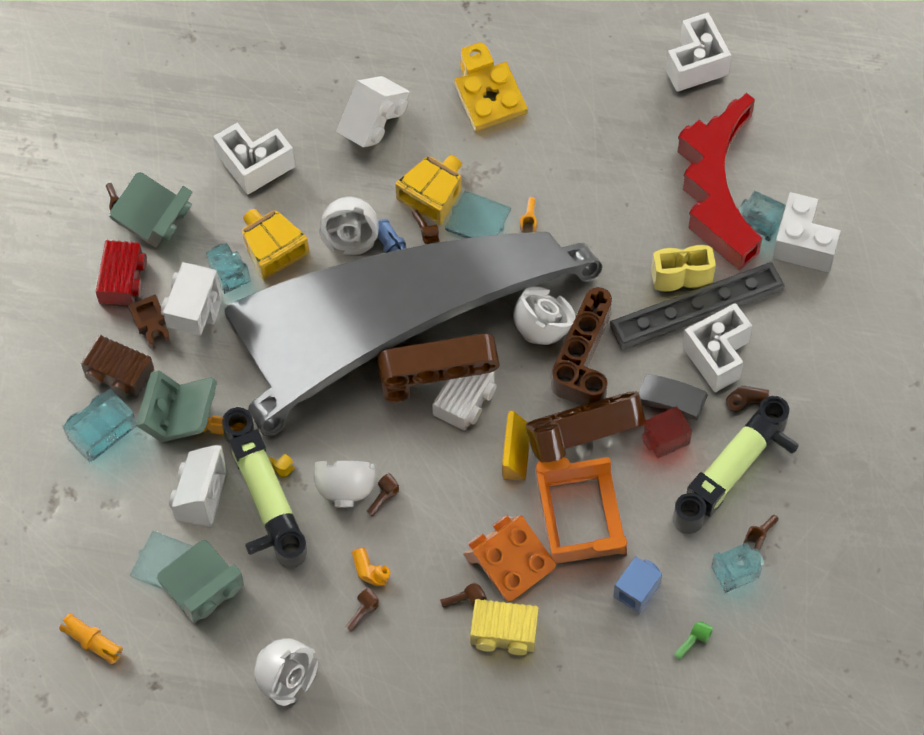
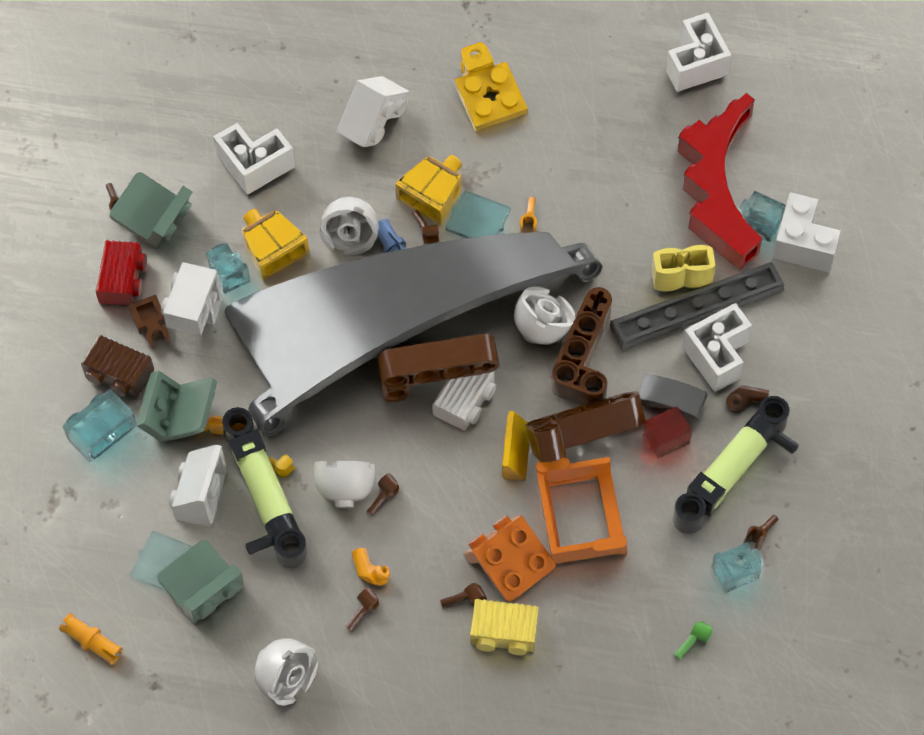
(638, 584): medium blue brick -> none

